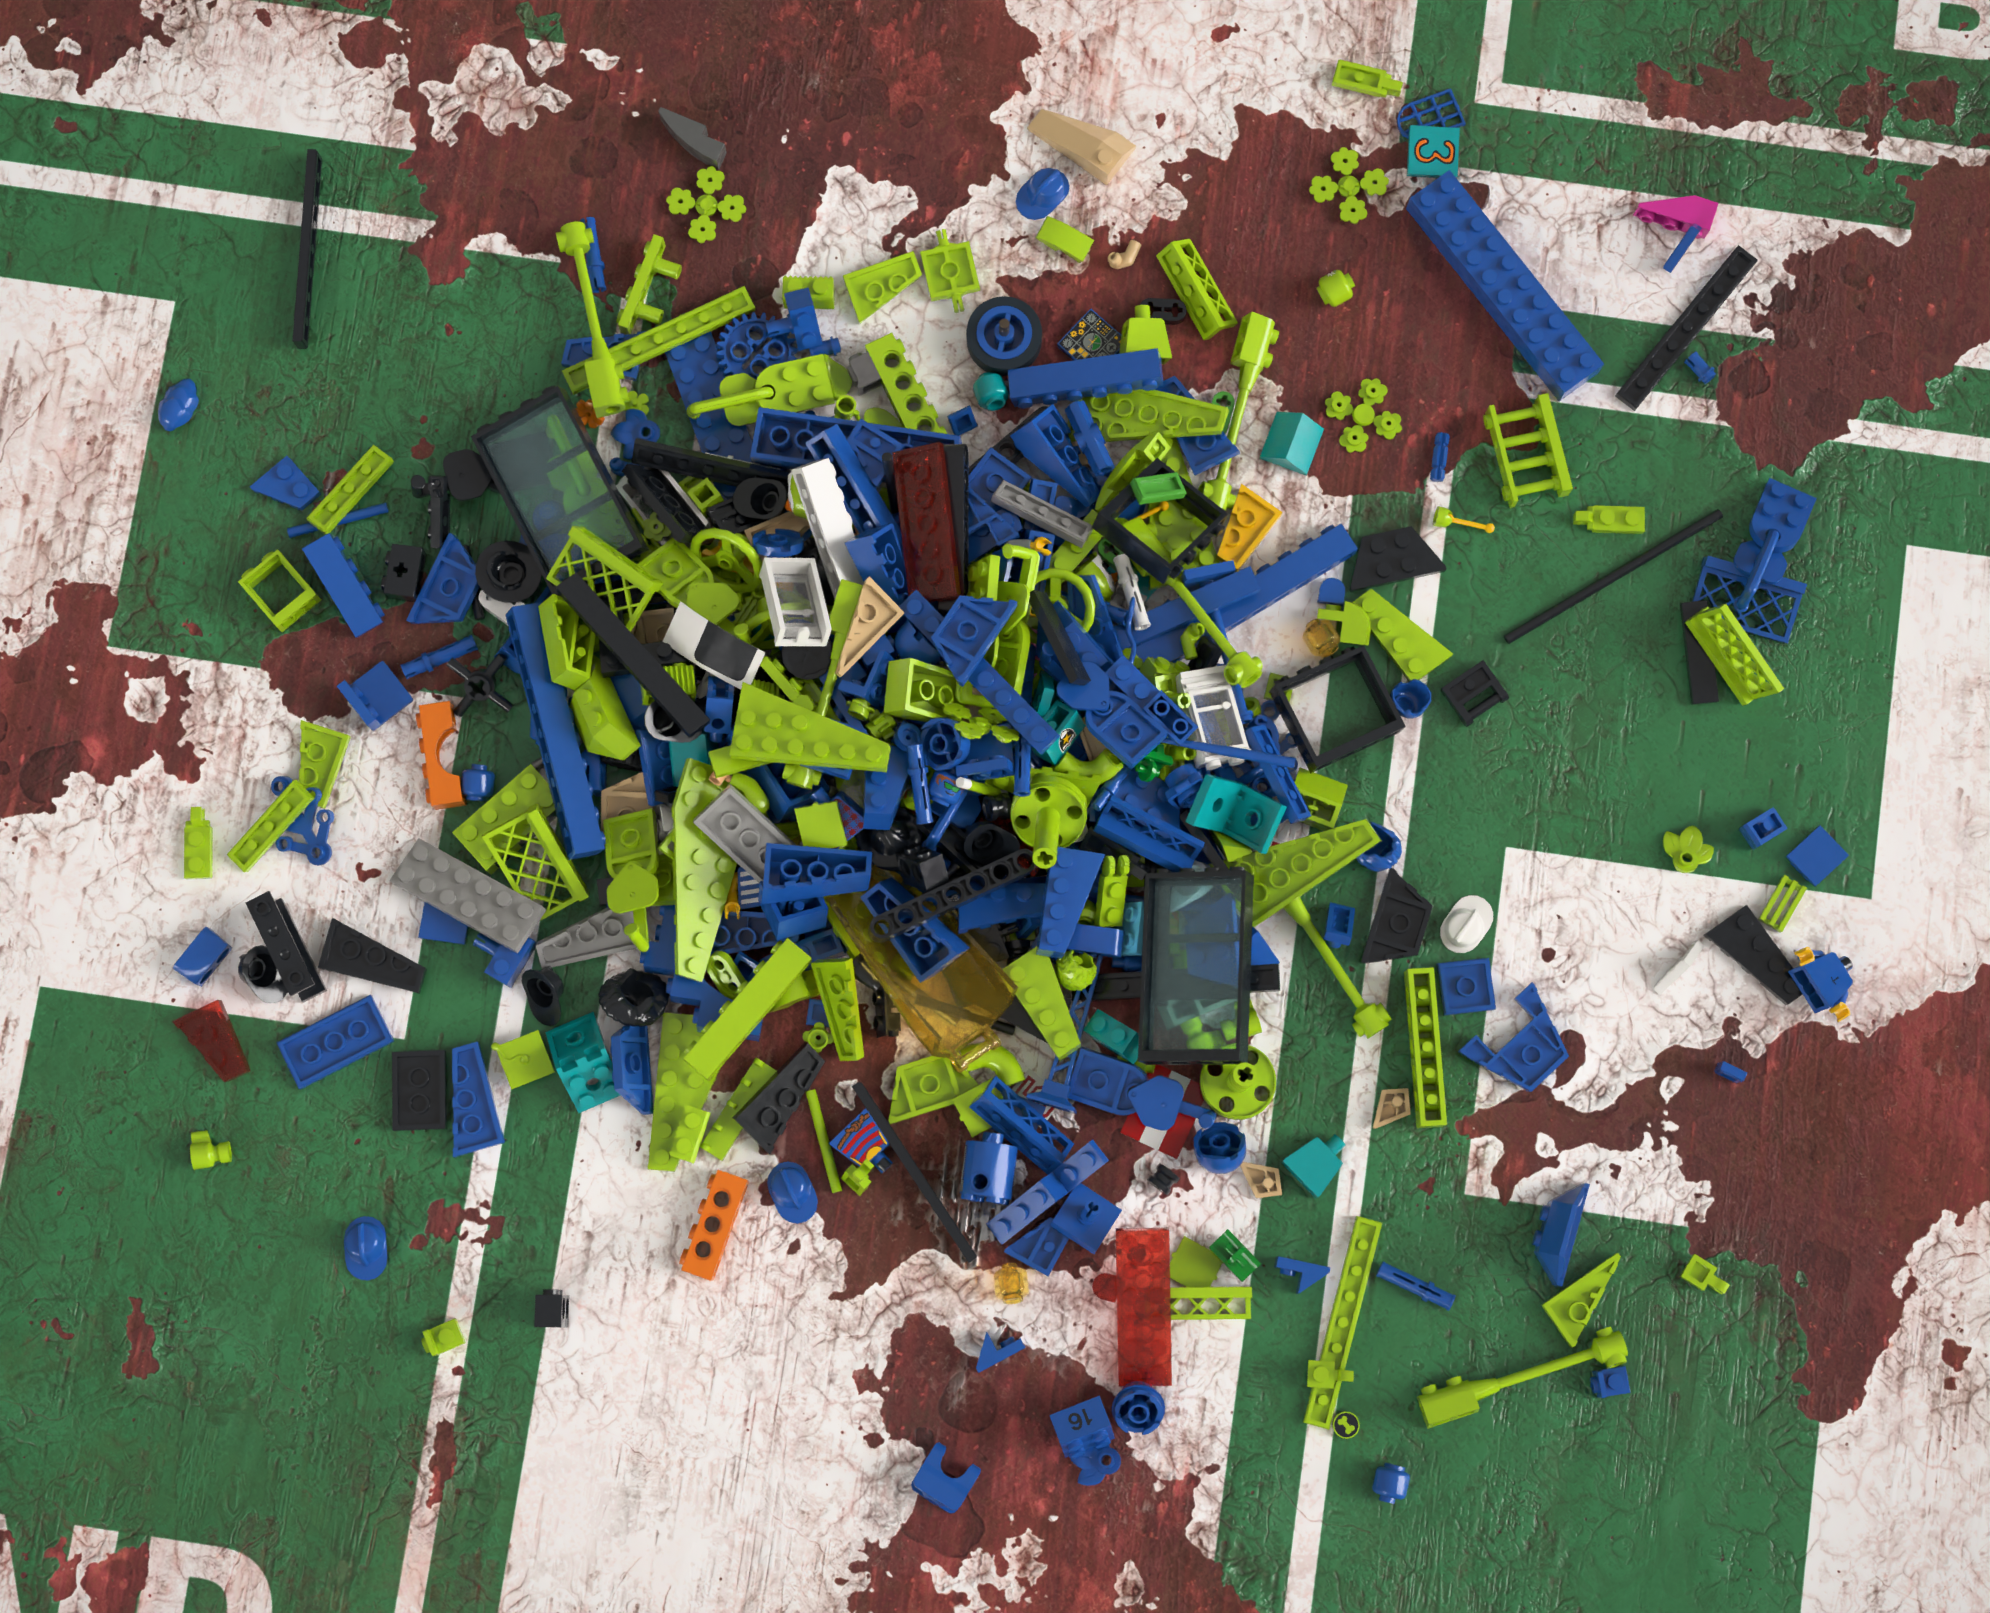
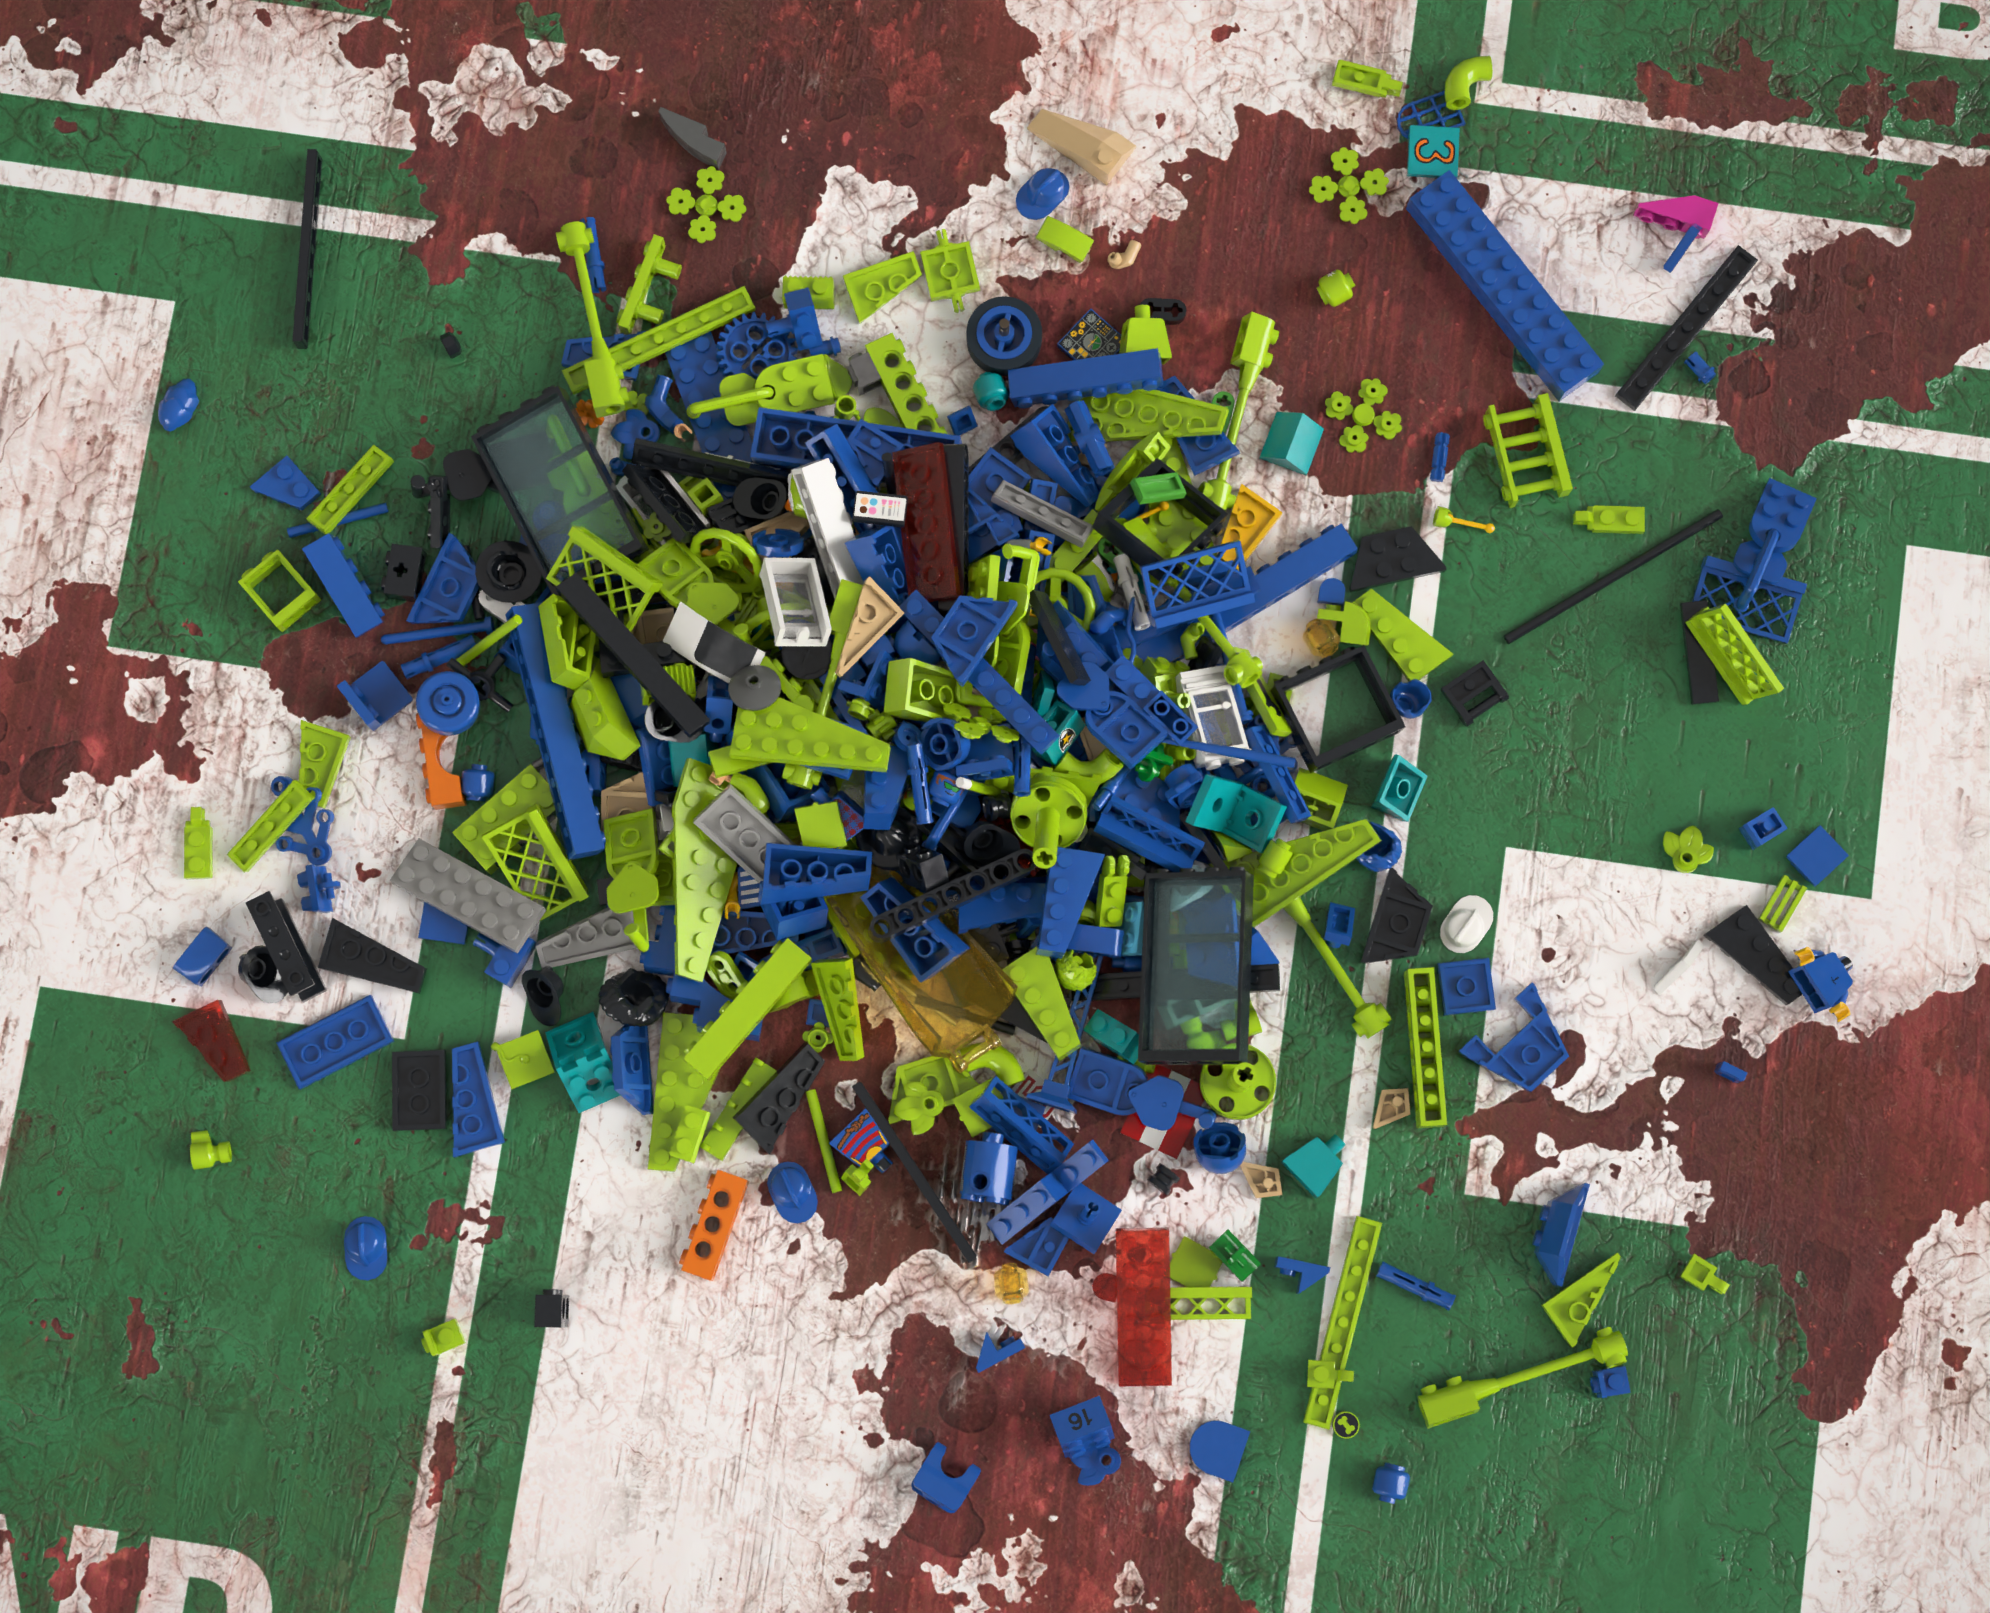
(320, 889): none -> blue hips
(447, 703): none -> blue wheel
(451, 344): none -> black tile
(486, 625): none -> blue bar
(489, 640): none -> lime bar
(661, 412): none -> blue arm
(758, 695): none -> dark grey dish
(880, 509): none -> slope
(885, 1022): black hinge -> none
(915, 1107): none -> lime plate
(1107, 619): none -> blue arm
(1138, 1408): blue cone -> none
(1193, 288): lime fence -> none
(1196, 606): none -> blue fence
(1218, 1448): none -> blue tile
(1267, 706): none -> lime tile
(1275, 858): none -> lime brick
(1399, 789): none -> teal slope
(1464, 75): none -> lime cylinder

